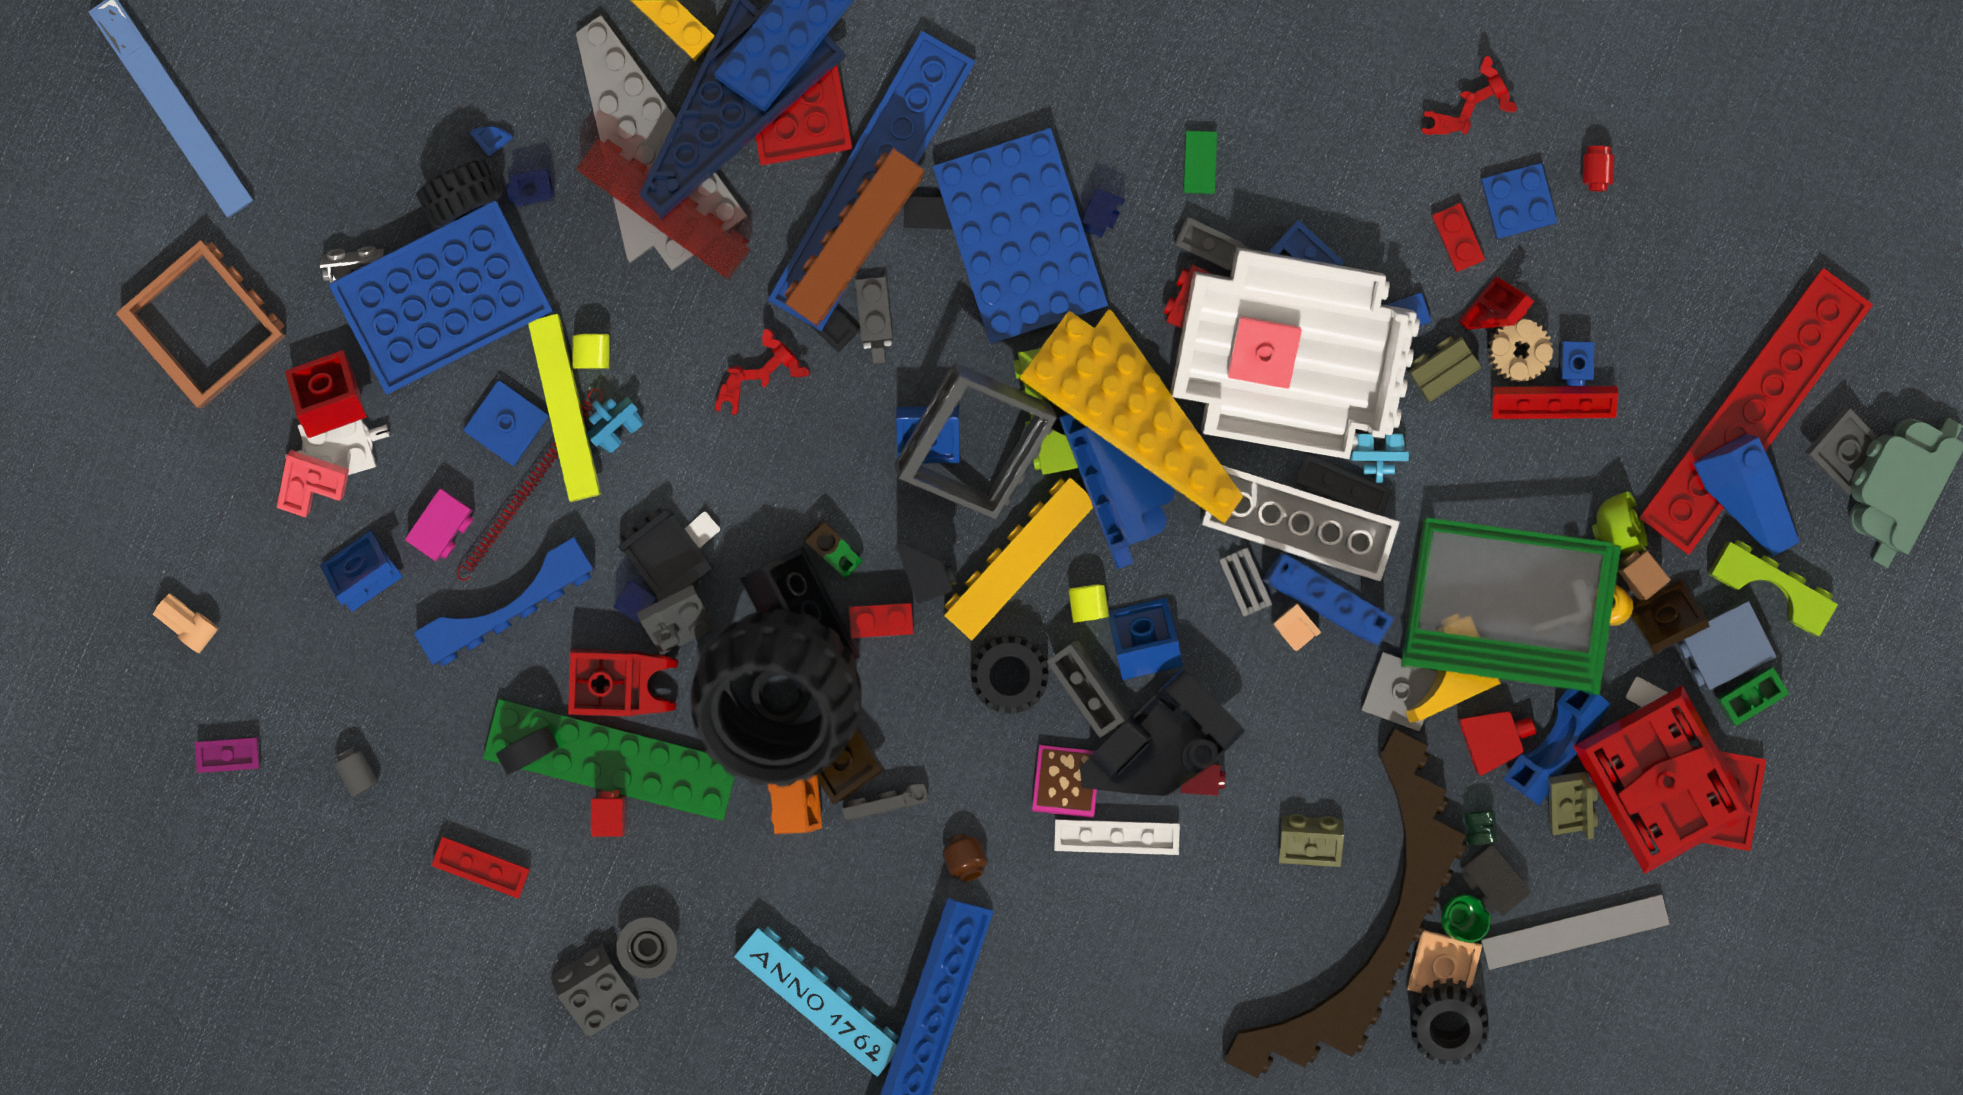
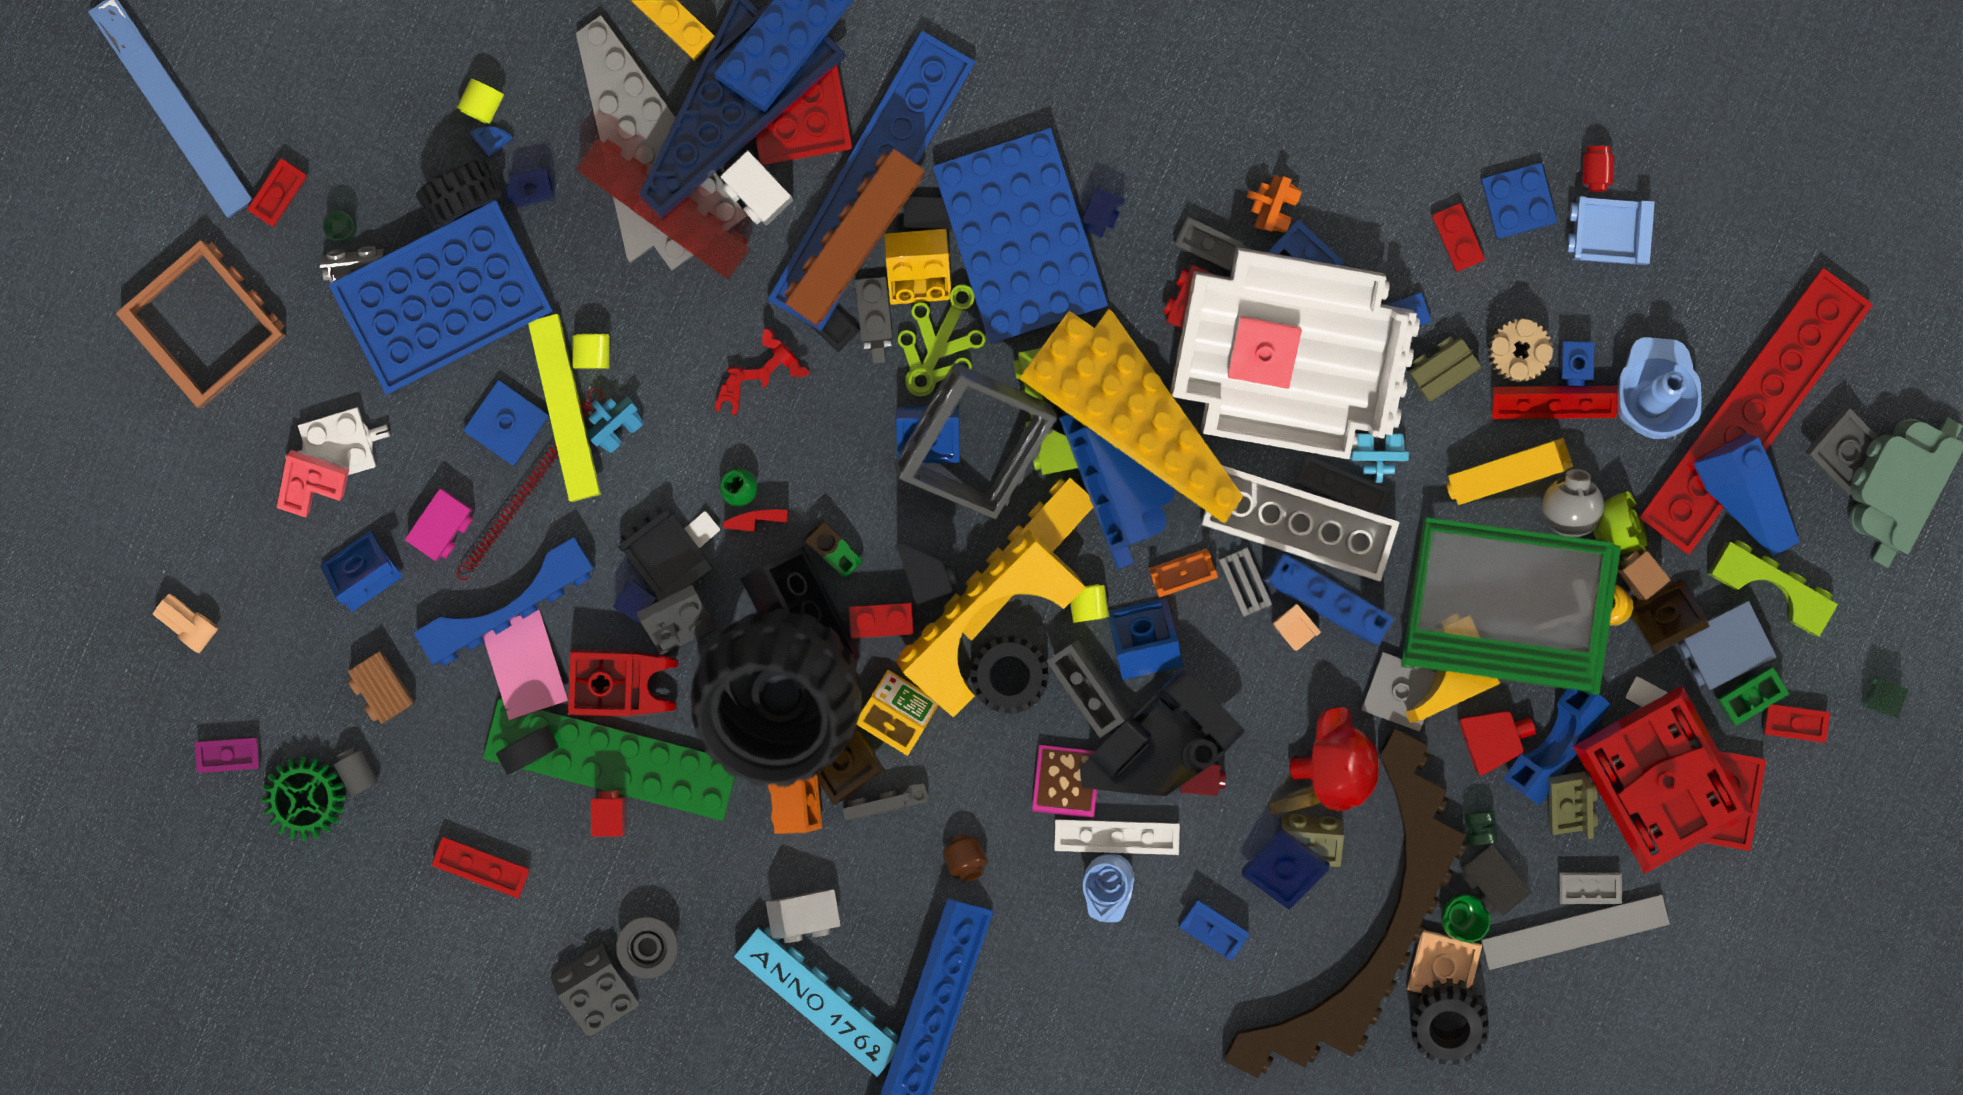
(277, 192): none -> red plate
(291, 790): none -> green gear
(325, 394): red brick -> none
(335, 223): none -> clear green wheel
(380, 688): none -> medium nougat brick
(480, 101): none -> neon yellow piece
(525, 666): none -> bright pink piece
(738, 487): none -> green piece
(748, 520): none -> red slope
(756, 188): none -> white brick
(803, 914): none -> light grey brick
(897, 712): none -> yellow slope
(917, 266): none -> yellow slope
(937, 345): none -> lime plant
(1022, 569): none -> yellow arch
(1108, 887): none -> light blue helmet
(1182, 572): none -> orange hinge
(1200, 162): green tile -> none
(1214, 929): none -> blue hinge
(1269, 202): none -> orange hips
(1285, 869): none -> clear blue plate
(1294, 802): none -> clear yellow tile
(1341, 762): none -> red piece
(1446, 124): red piece -> none
(1496, 307): red wing -> none
(1509, 471): none -> yellow slope
(1573, 504): none -> light grey brick
(1590, 888): none -> light grey plate
(1611, 230): none -> light blue panel
(1659, 389): none -> light blue piece
(1796, 723): none -> red plate
(1885, 697): none -> clear green brick

